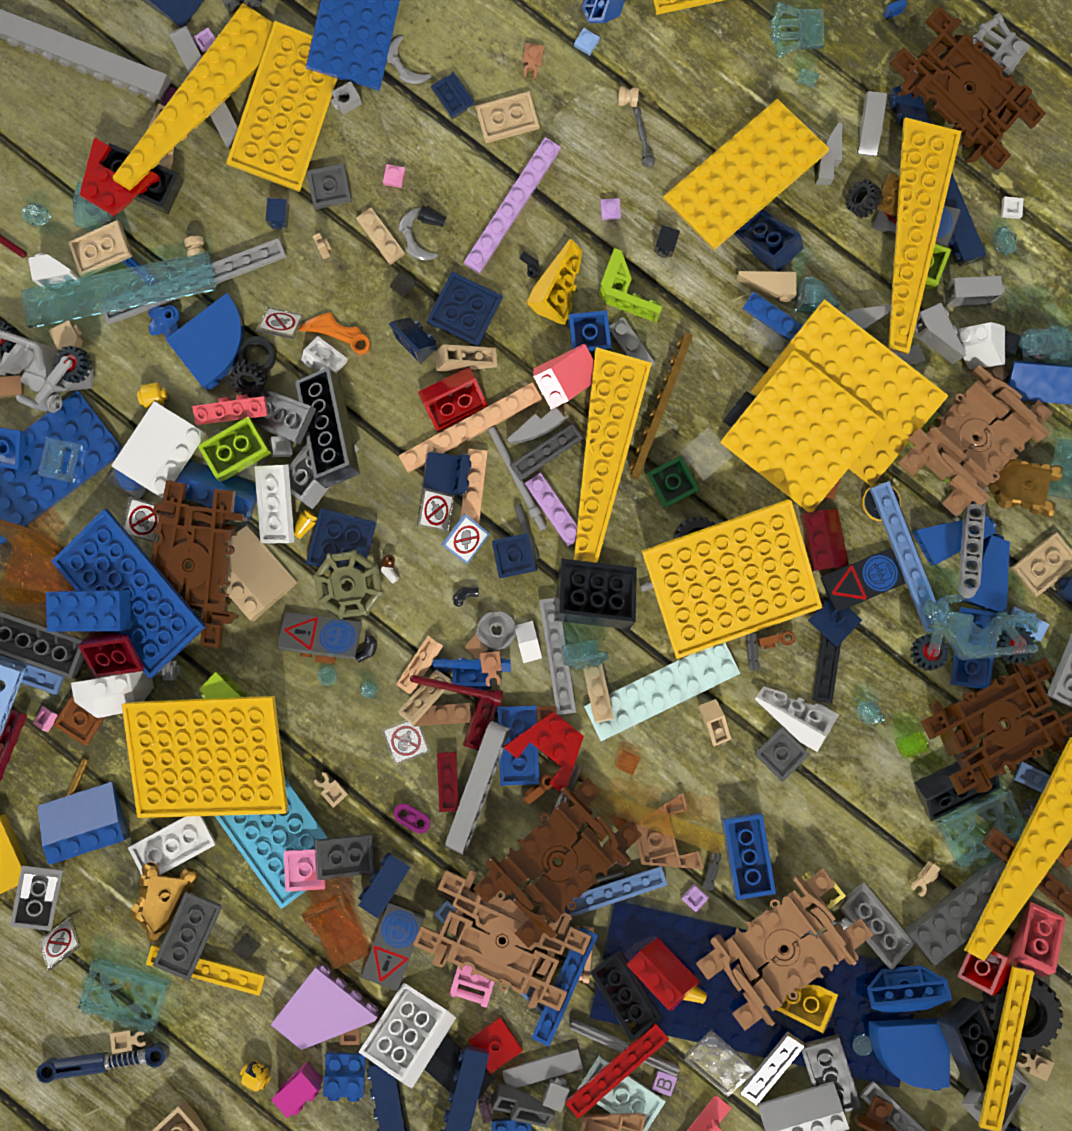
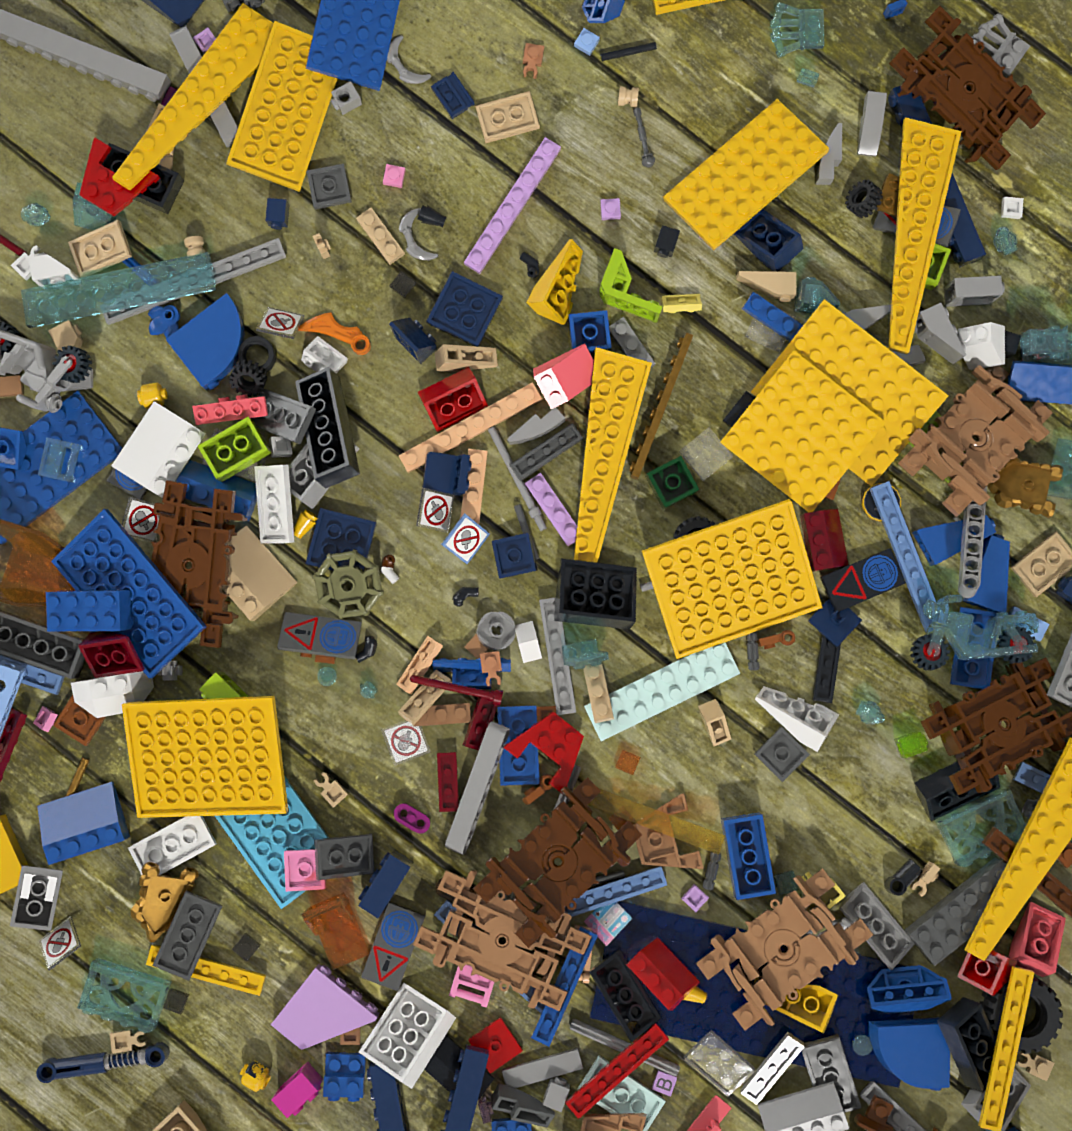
(22, 265): none -> white plate
(176, 1001): none -> clear smoke tile
(608, 921): none -> sticker
(628, 51): none -> black bar
(678, 303): none -> light yellow plate
(785, 882): none -> clear light blue tile
(904, 876): none -> black piece

